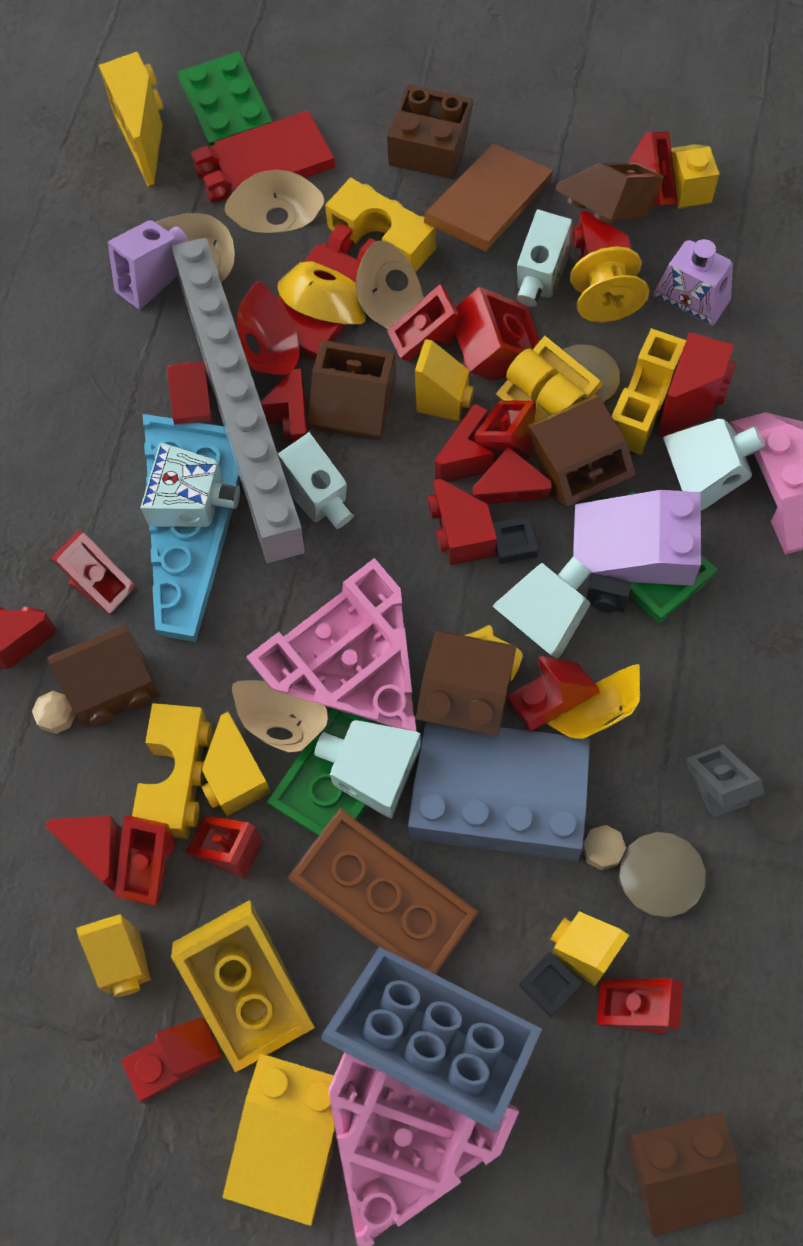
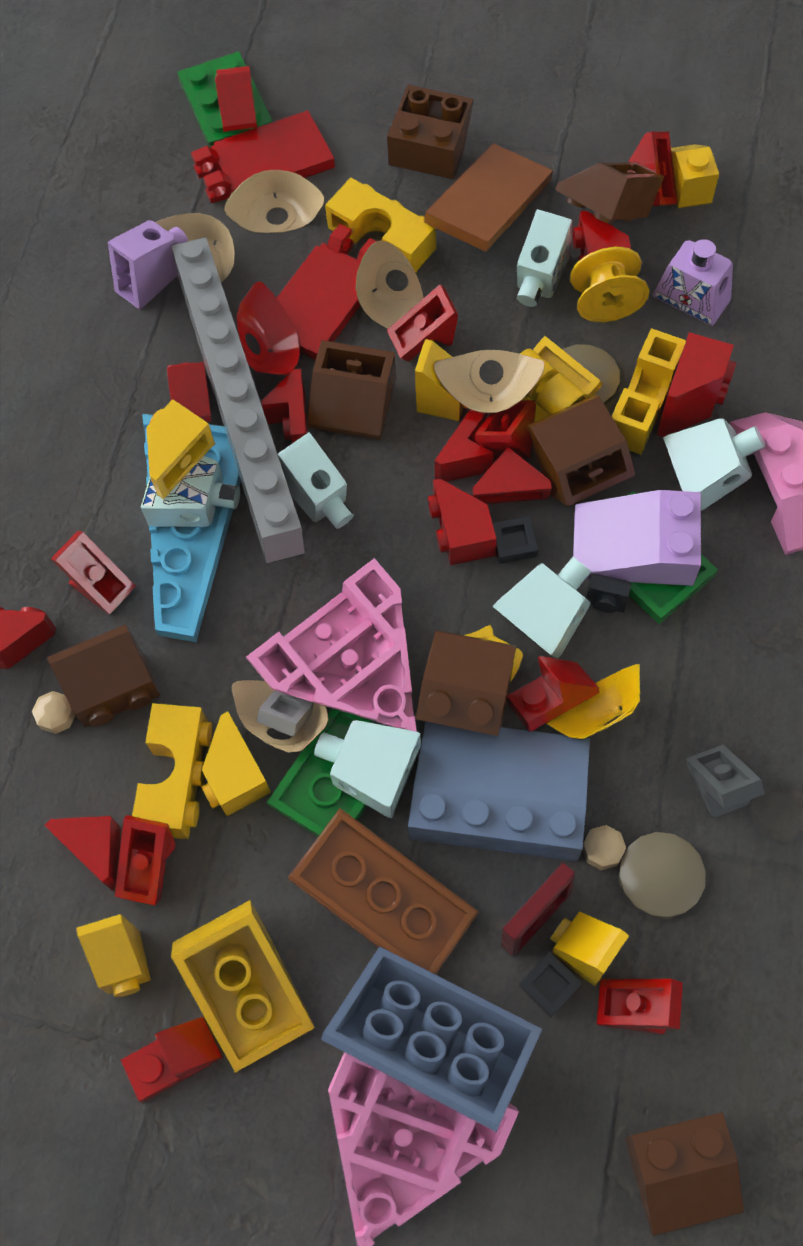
(135, 108): yellow slope -> none
(175, 445): none -> yellow slope
(226, 844): red slope -> none
(236, 98): none -> red slope
(283, 1141): yellow slope -> none
(285, 713): none -> light grey plate
(323, 299): yellow piece -> none
(463, 381): none -> tan piece
(493, 332): red slope -> none
(537, 910): none -> dark red tile

